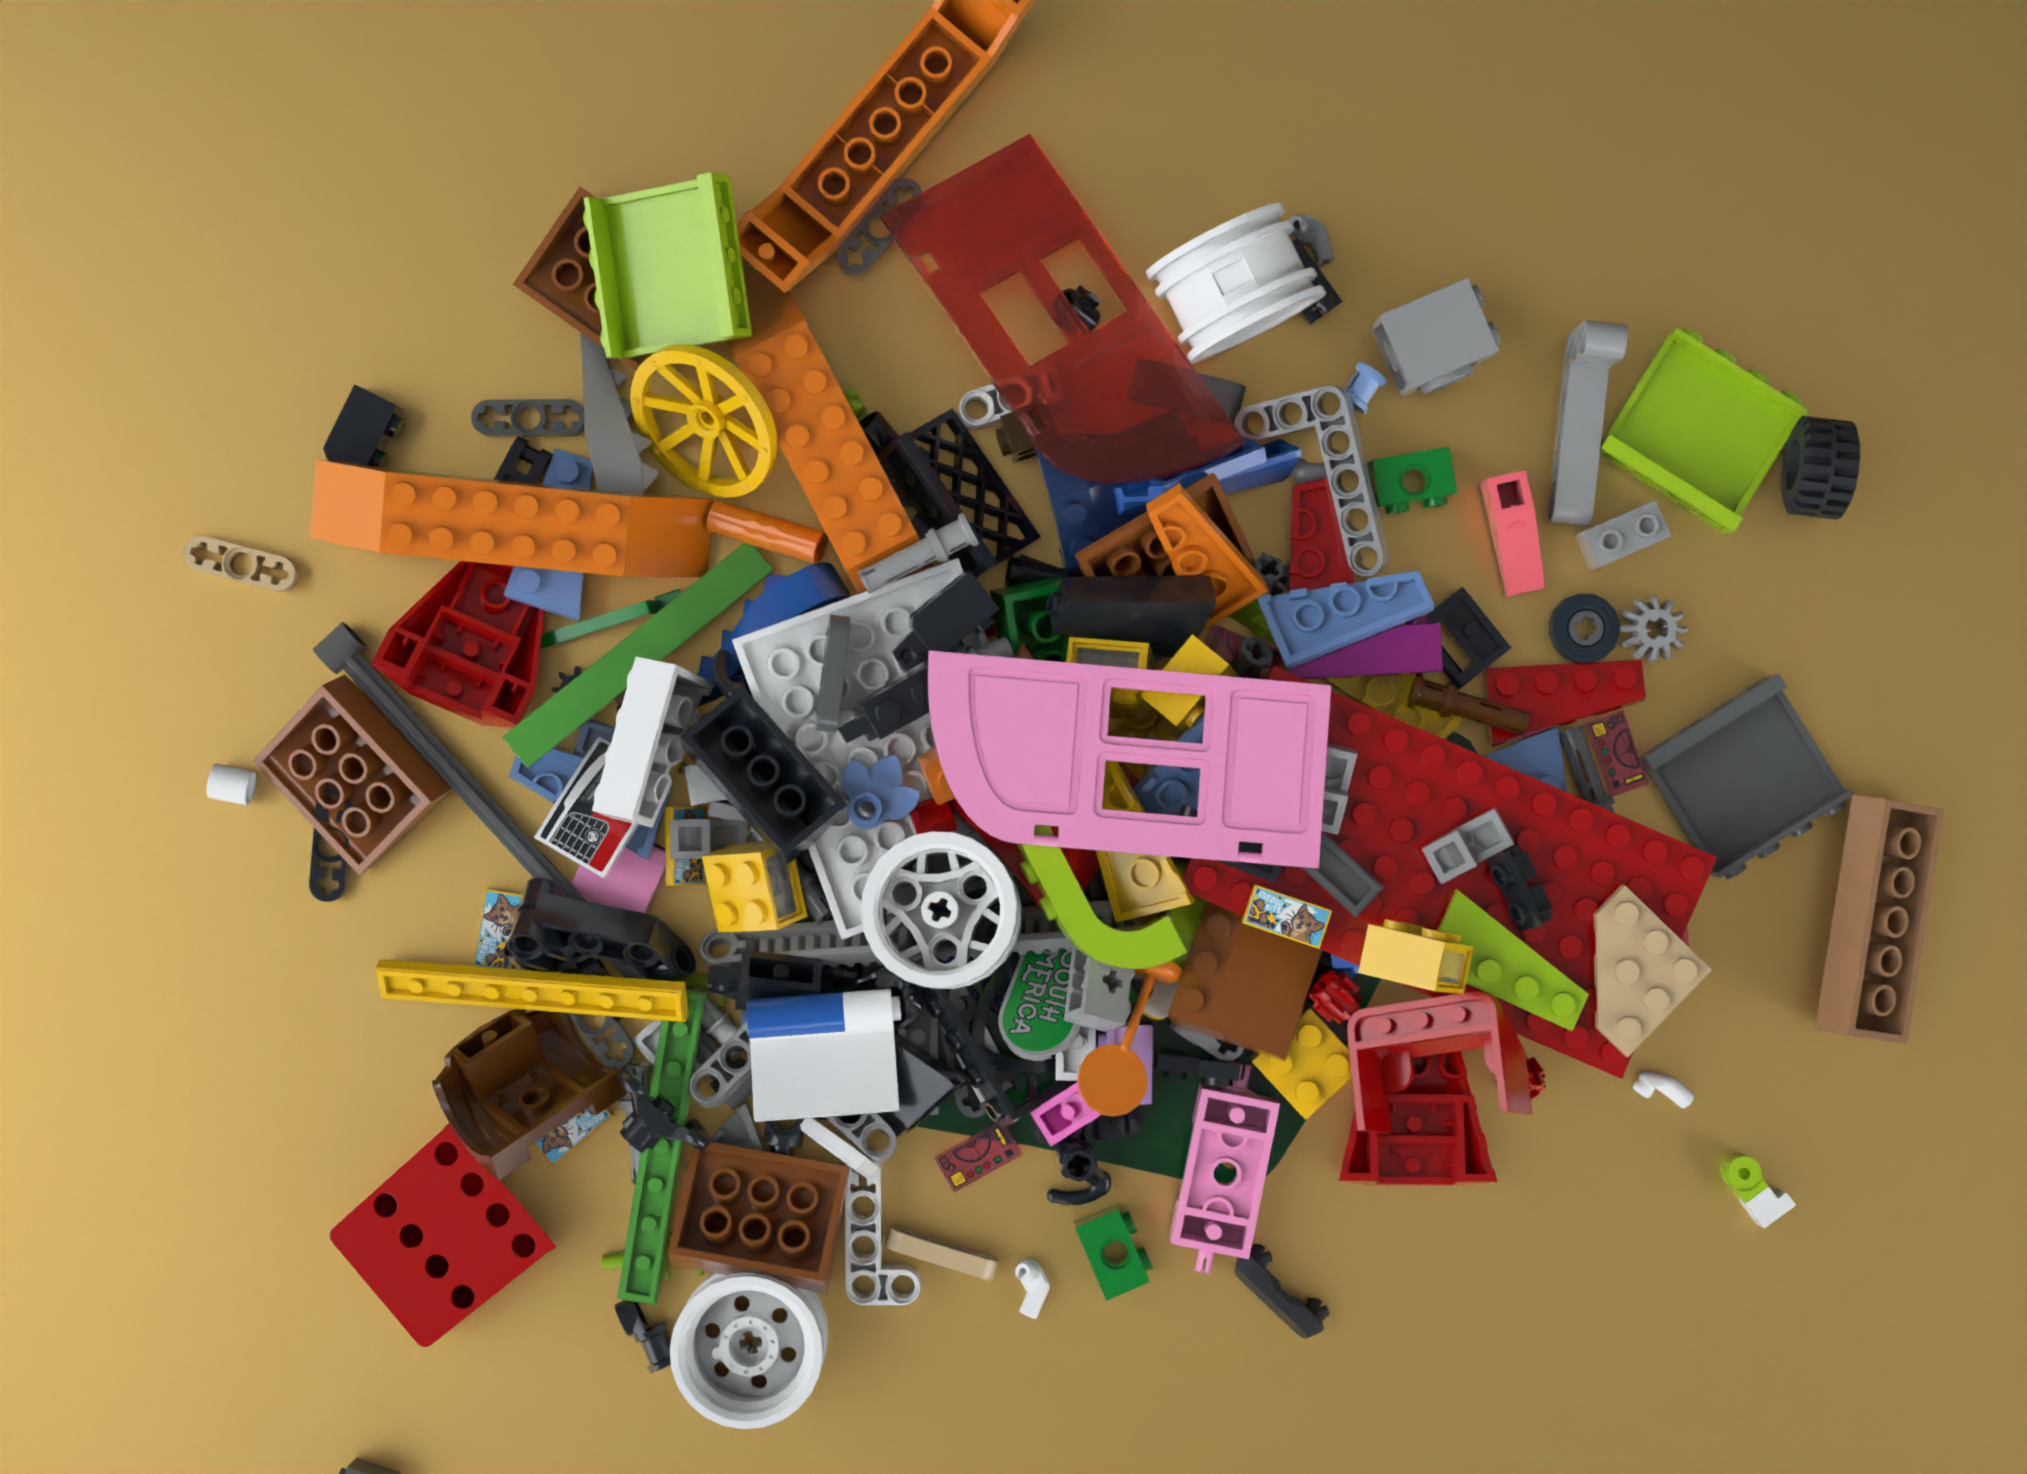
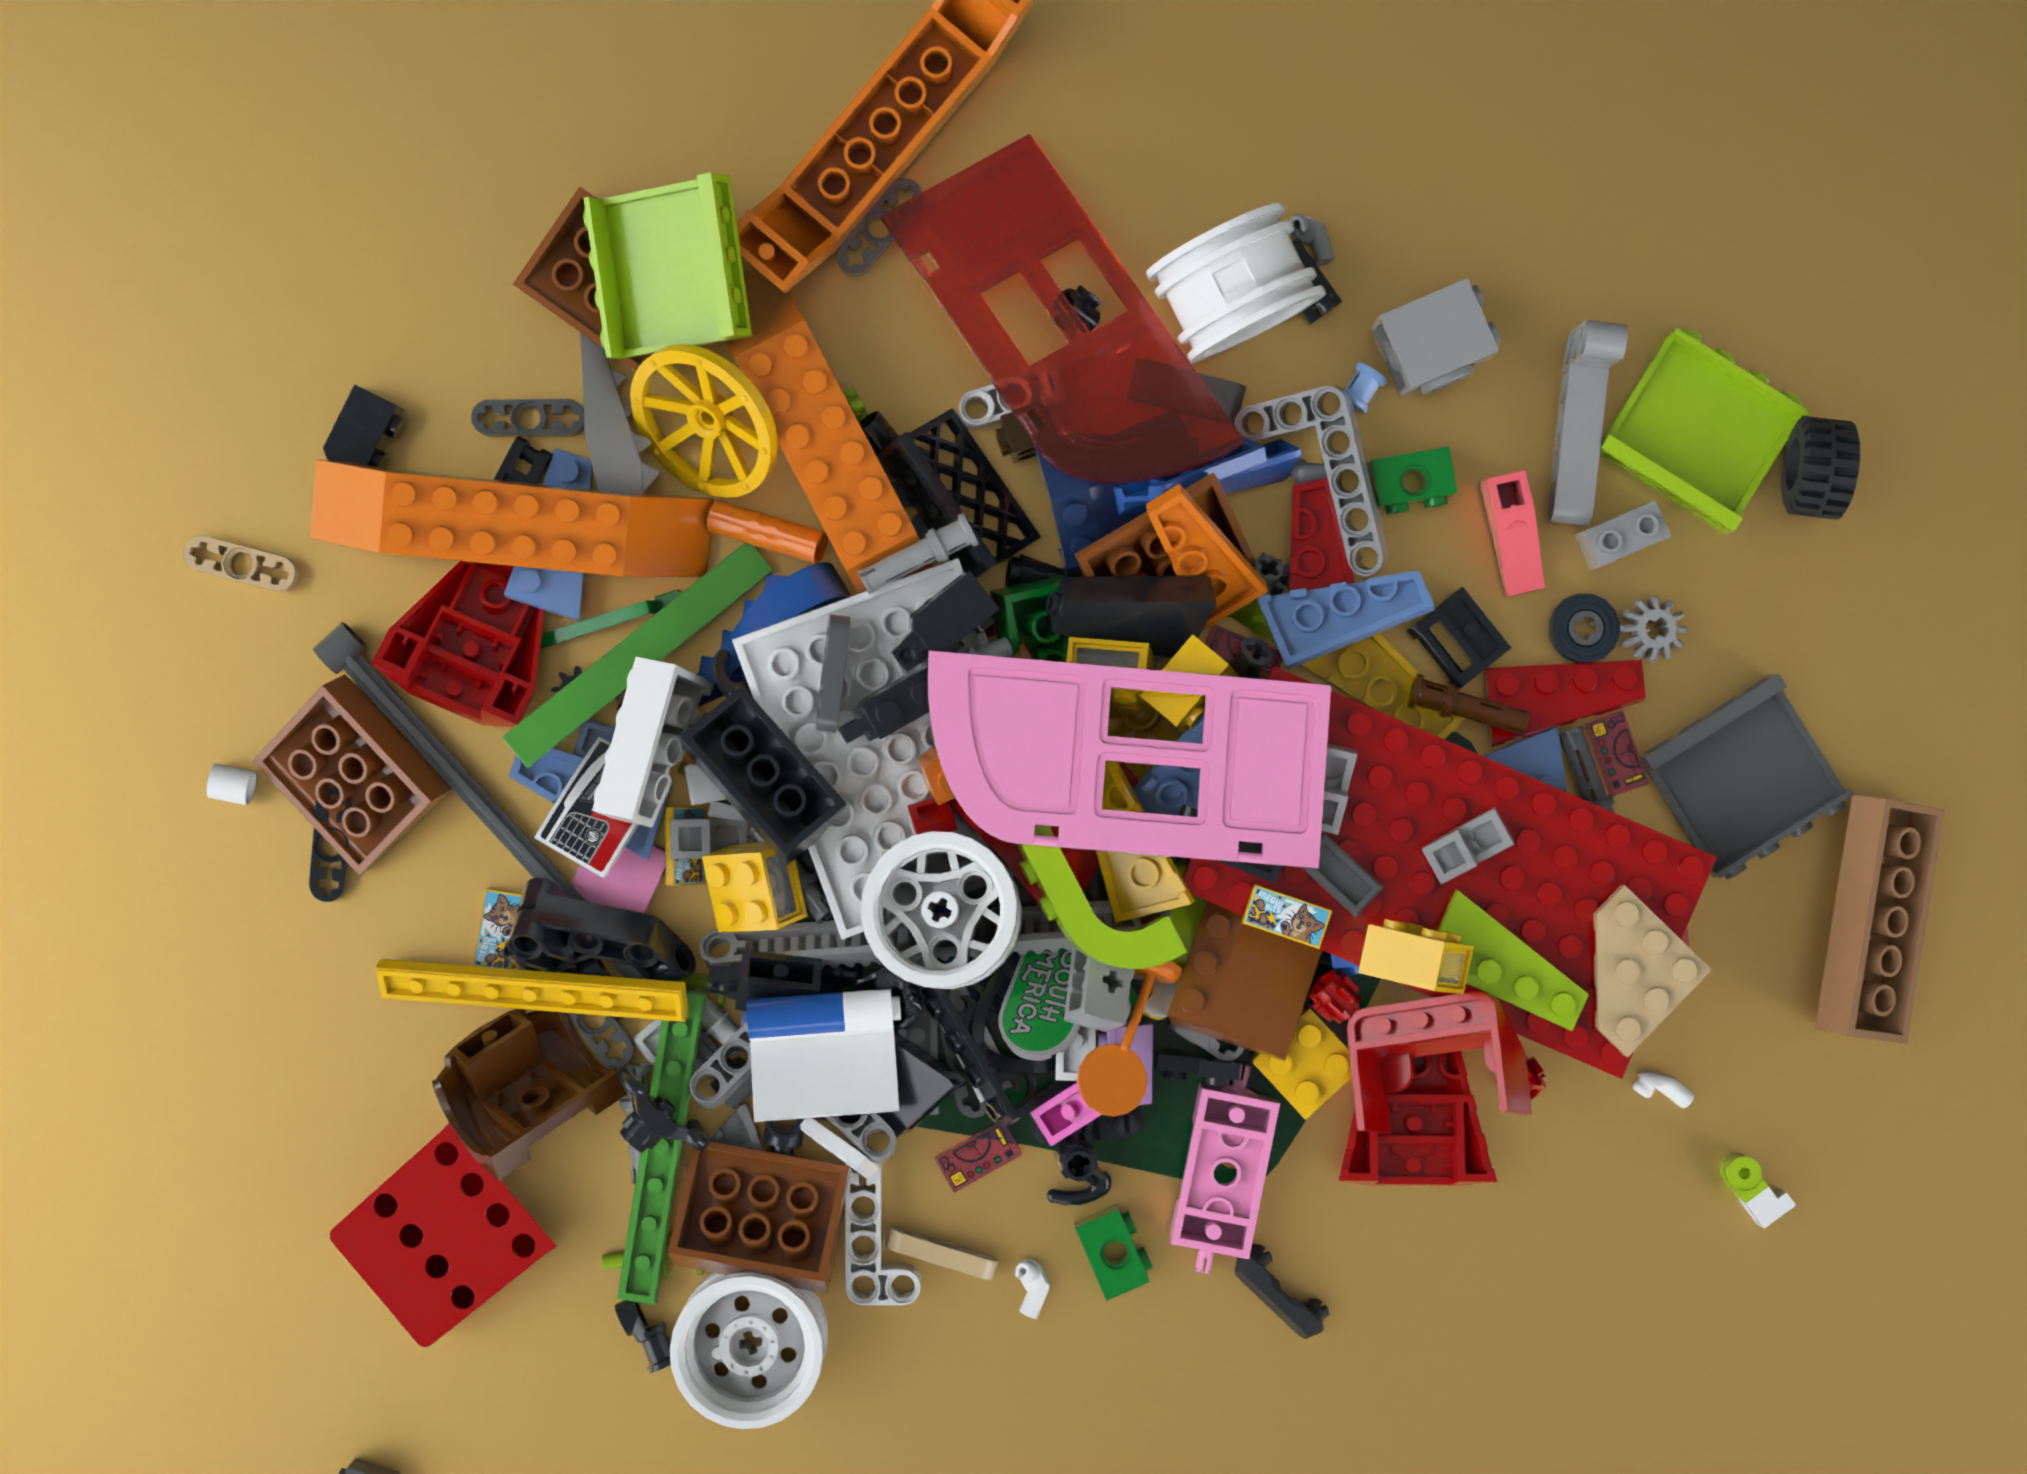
(570, 1134): tile -> none
(880, 786): medium blue plate -> none
(1395, 651): magenta slope -> none
(1526, 905): black hinge -> none

